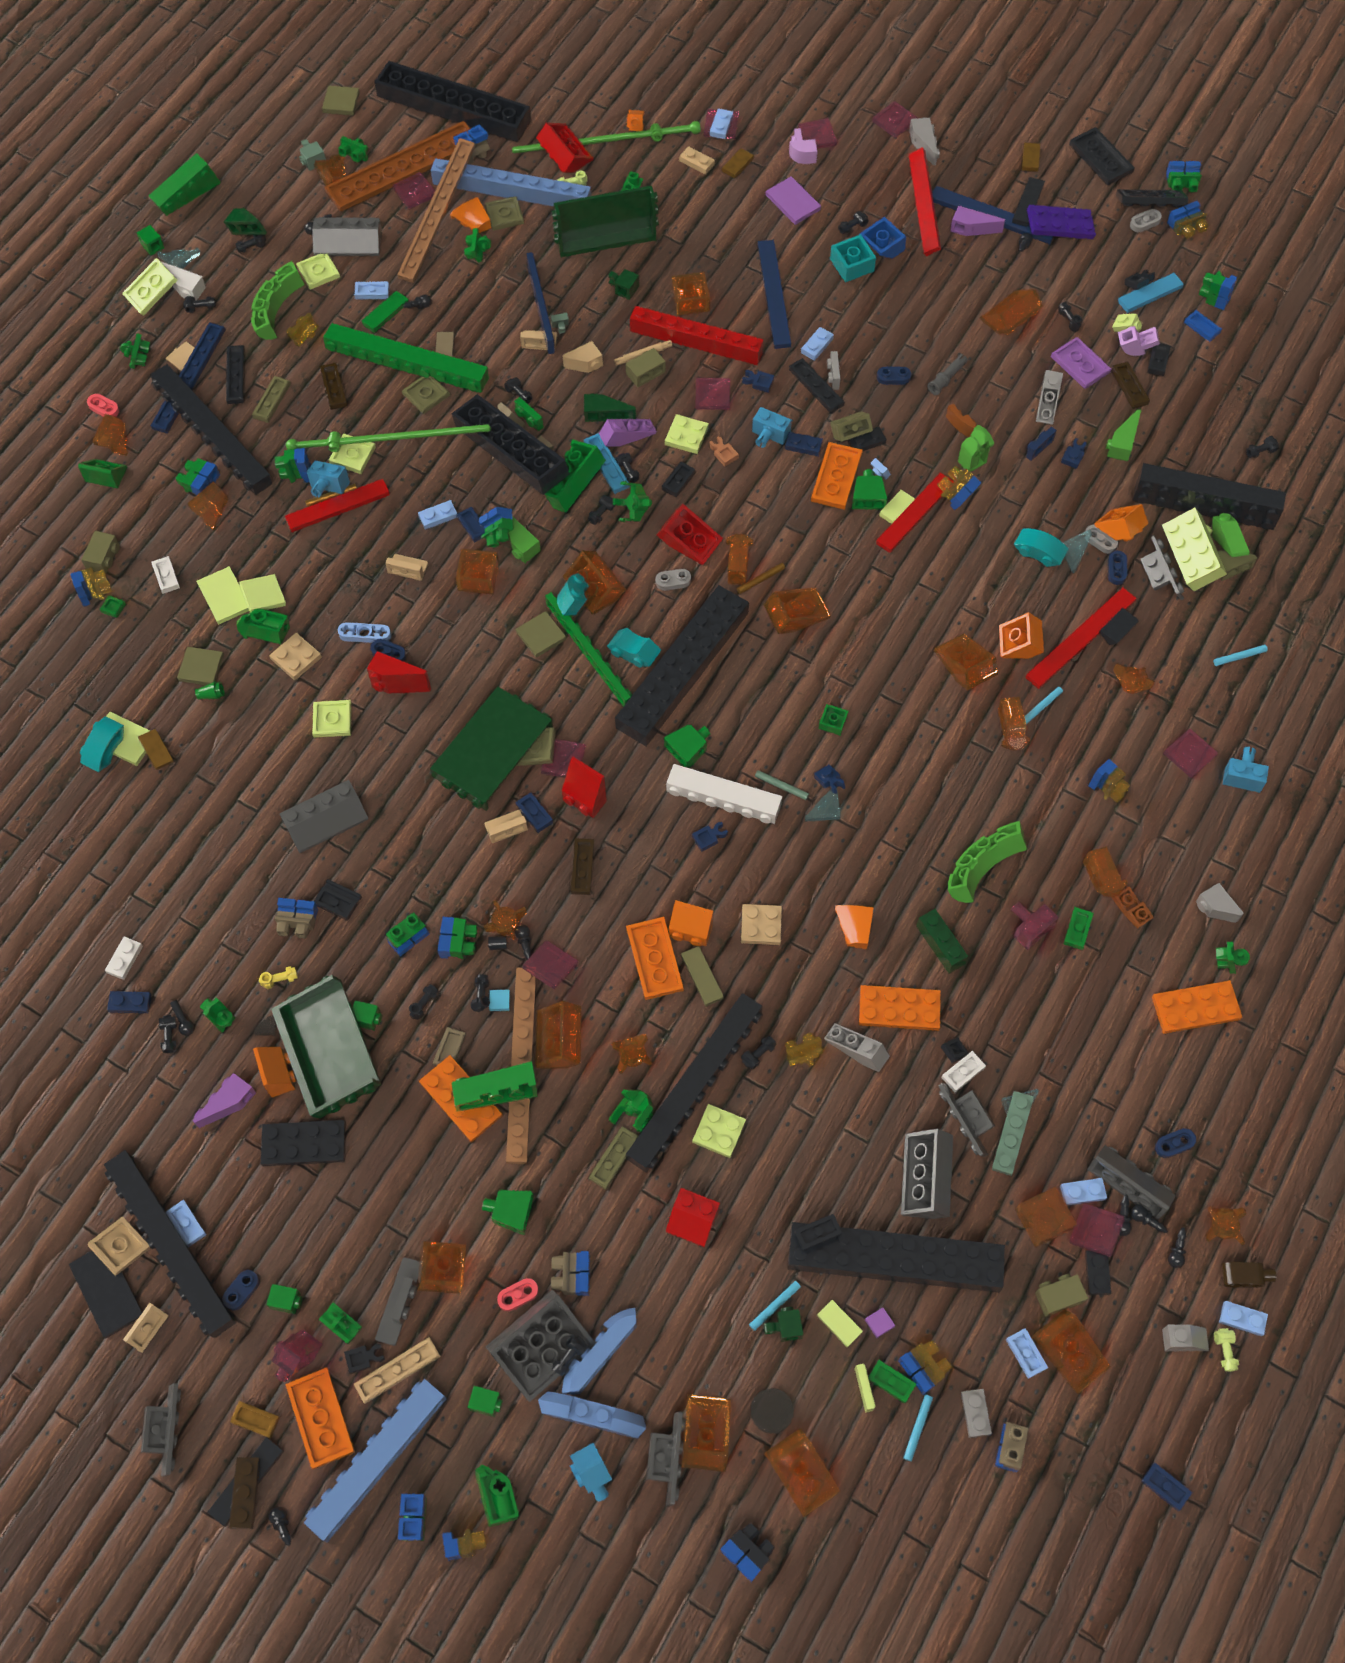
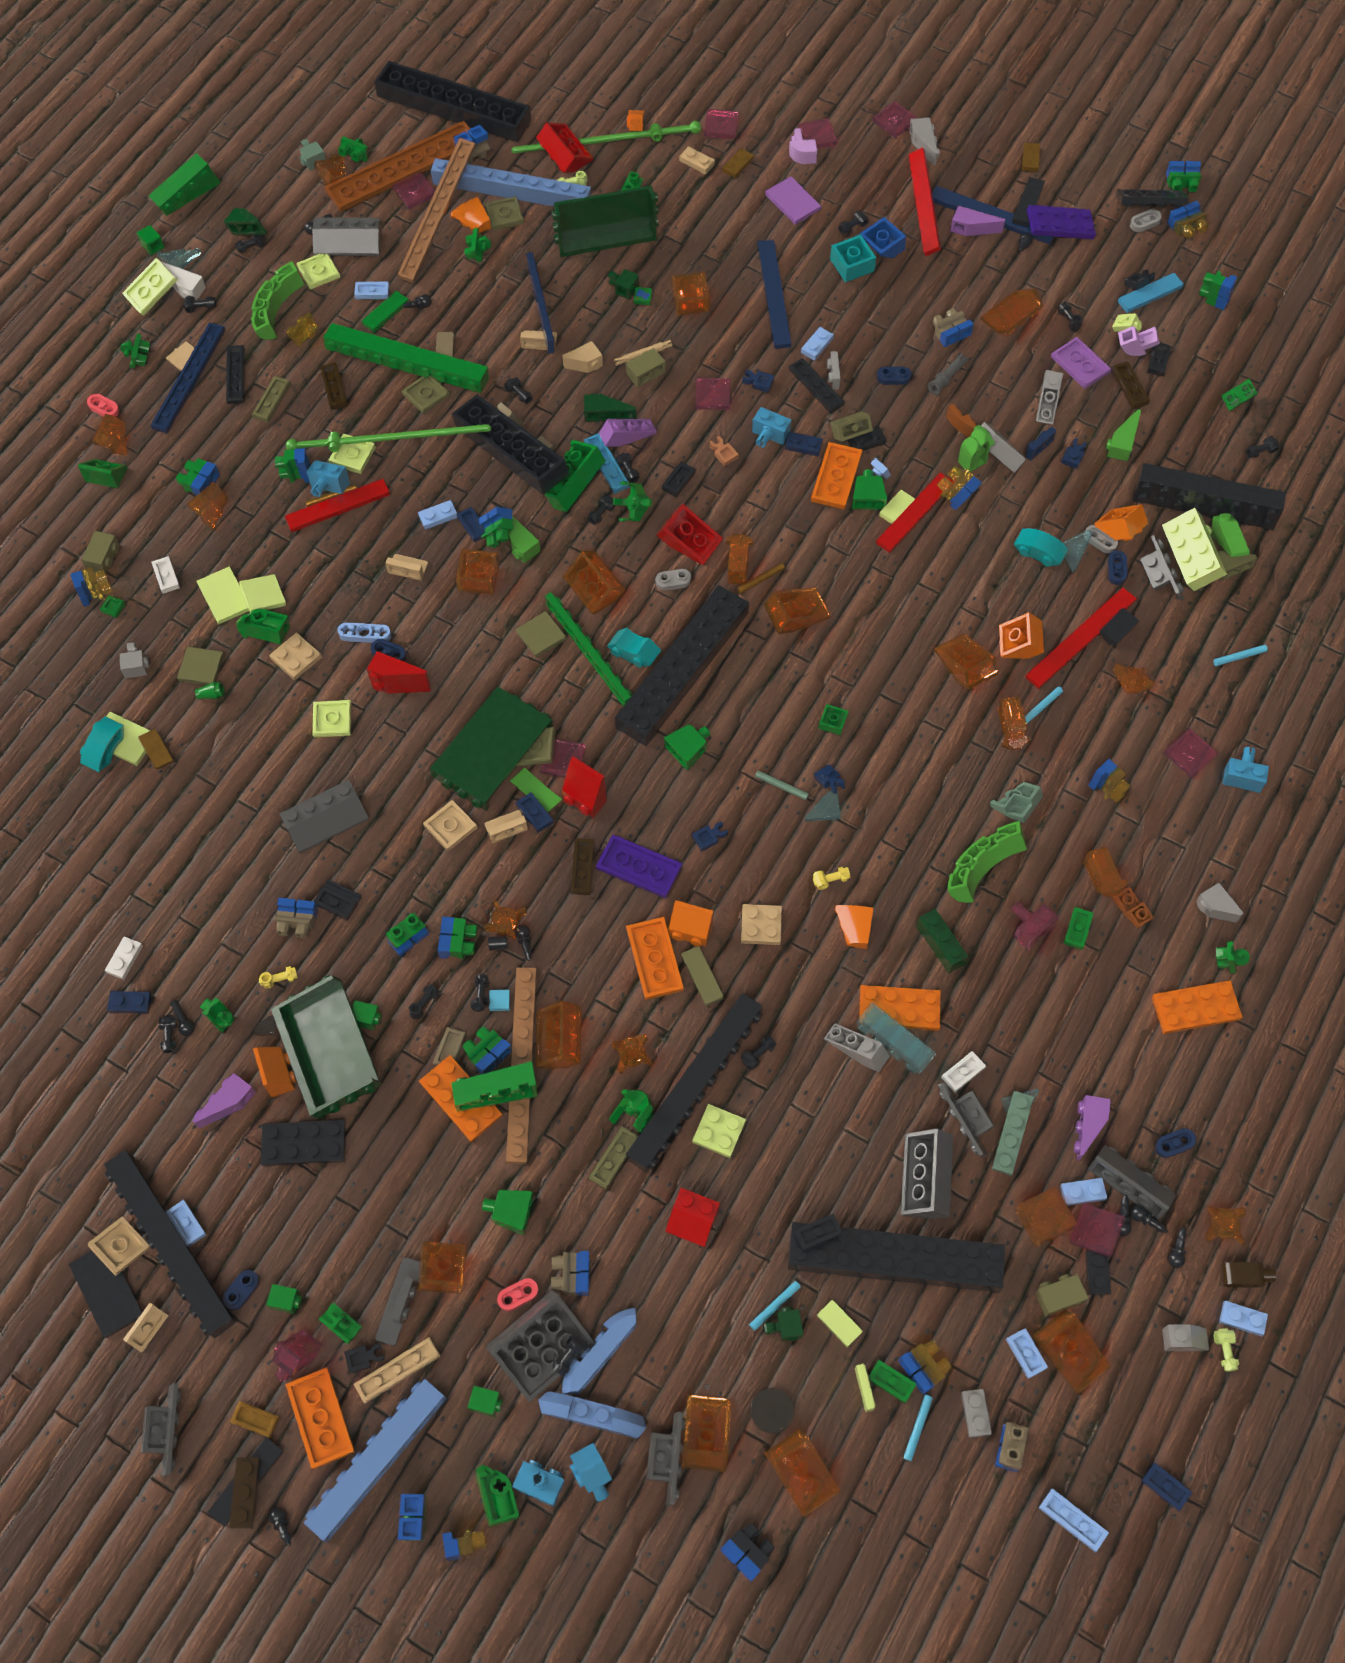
(133, 662): none -> light grey brick
(211, 430): black brick -> none
(340, 100): olive tile -> none
(450, 825): none -> tan plate
(488, 1051): none -> hips
(529, 414): green plate -> none
(530, 784): none -> bright green sticker
(539, 1483): none -> dark azure brick
(550, 964): clear pink tile -> none
(560, 321): sand green tile -> none
(572, 595): teal brick -> none
(639, 866): none -> dark purple plate
(643, 296): none -> green tile
(686, 434): yellowish green plate -> none
(696, 335): red brick -> none
(721, 123): light blue plate -> none
(724, 794): white brick -> none
(804, 1052): clear yellow hips -> none
(821, 880): none -> light yellow bar
(879, 1322): medium lavender tile -> none
(896, 1038): none -> clear light blue brick
(952, 328): none -> hips
(954, 1050): black tile -> none
(1004, 449): none -> light grey slope
(1019, 802): none -> sand green slope
(1073, 1520): none -> light blue plate
(1093, 1117): none -> medium lavender slope
(1101, 156): black plate -> none
(1202, 325): blue tile -> none
(1239, 394): none -> green hips

